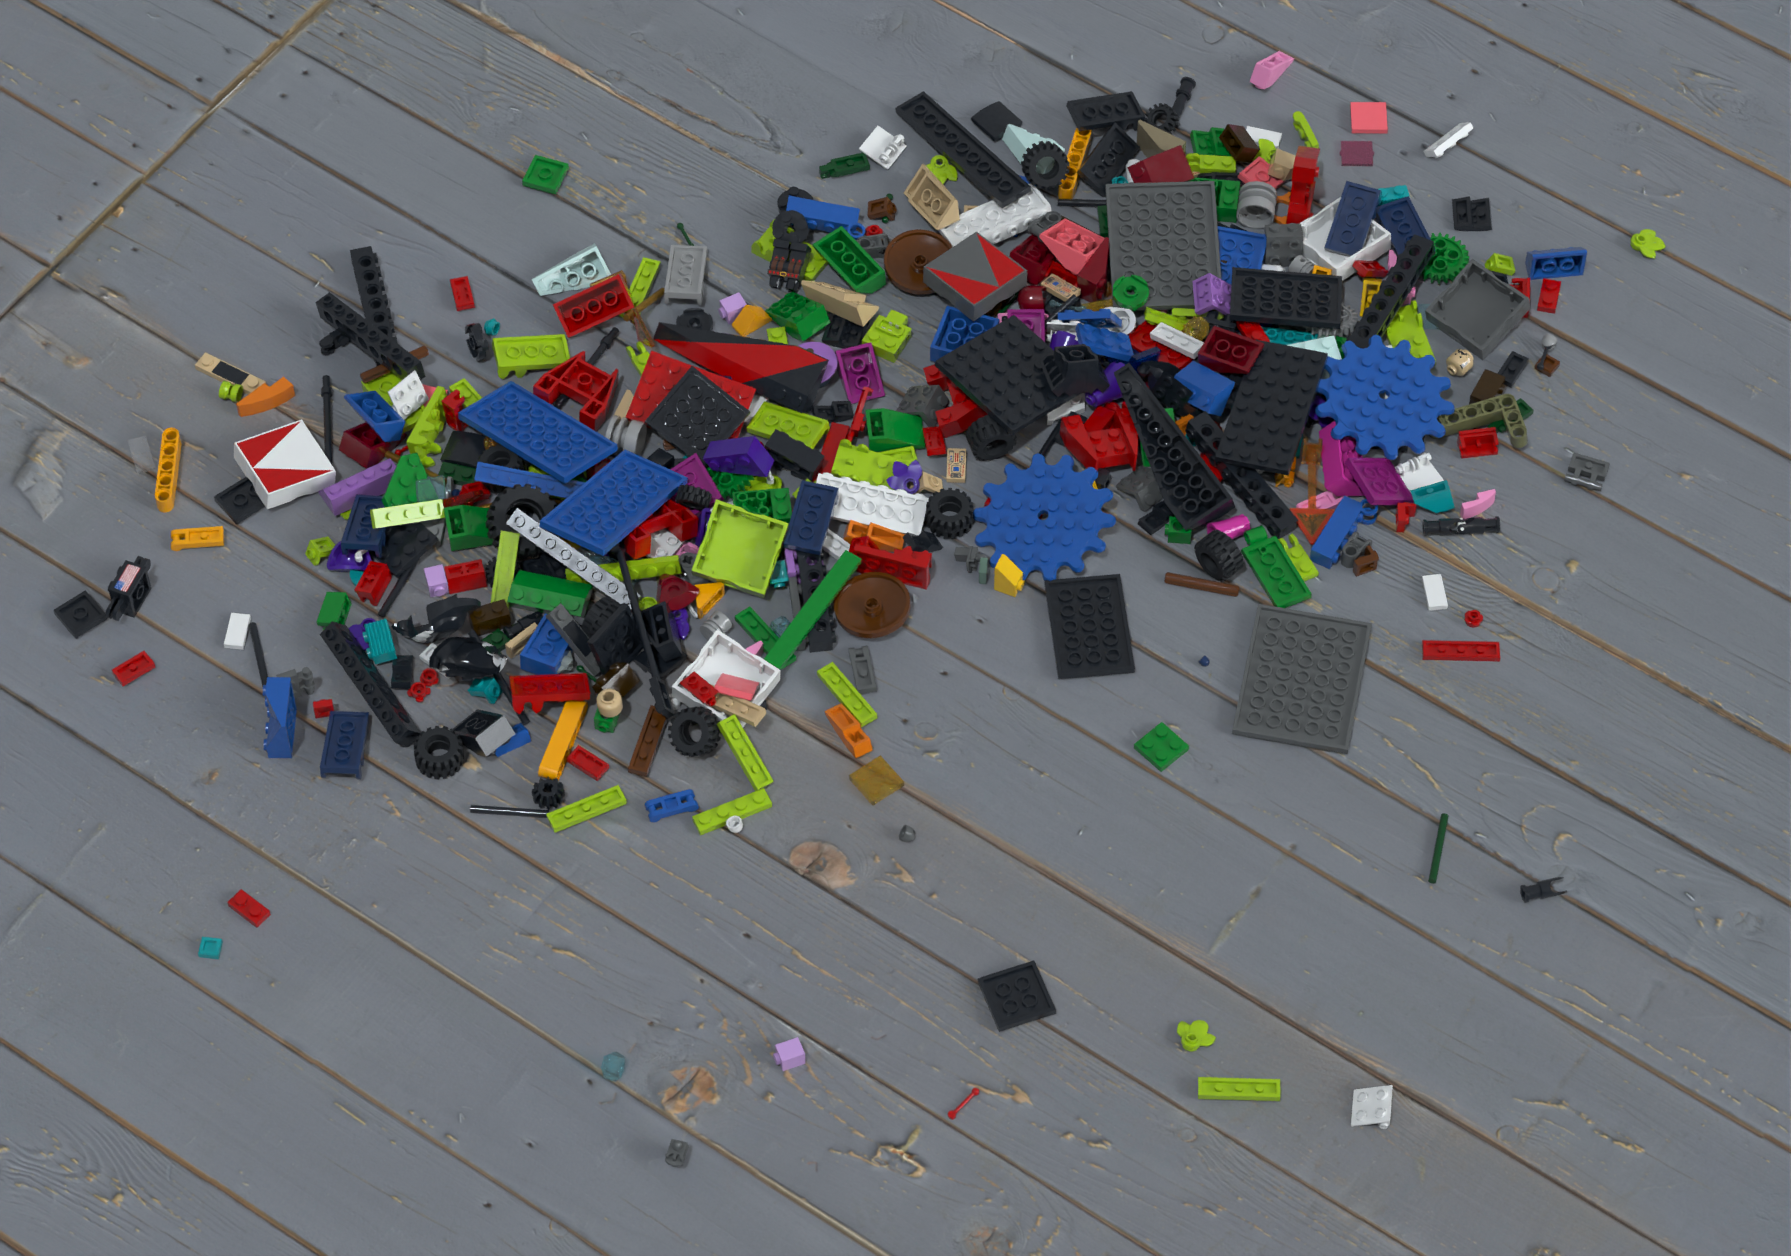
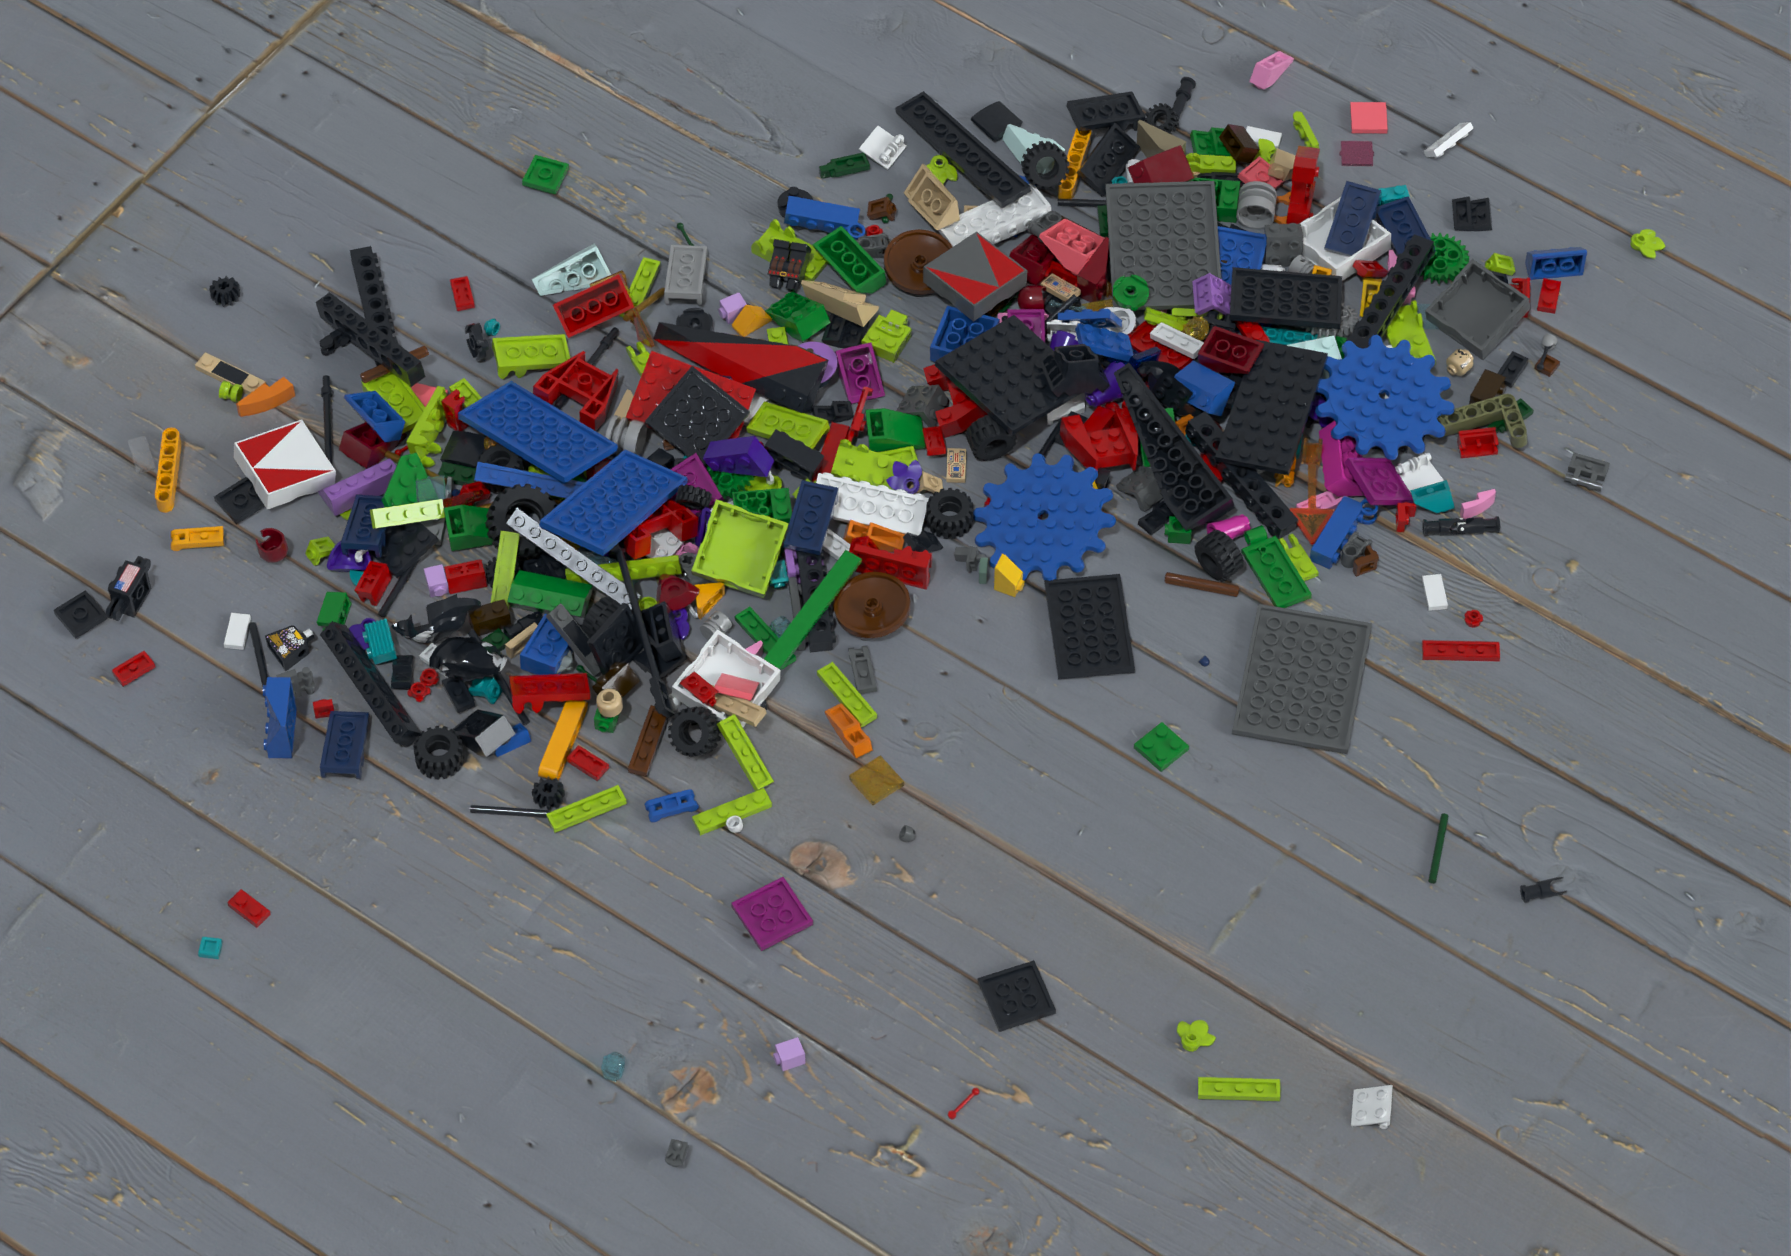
(225, 291): none -> black gear
(274, 548): none -> dark red helmet
(289, 645): none -> torso
(408, 395): white hinge -> none
(458, 693): none -> black plate
(772, 913): none -> magenta plate
(786, 218): black plate -> none

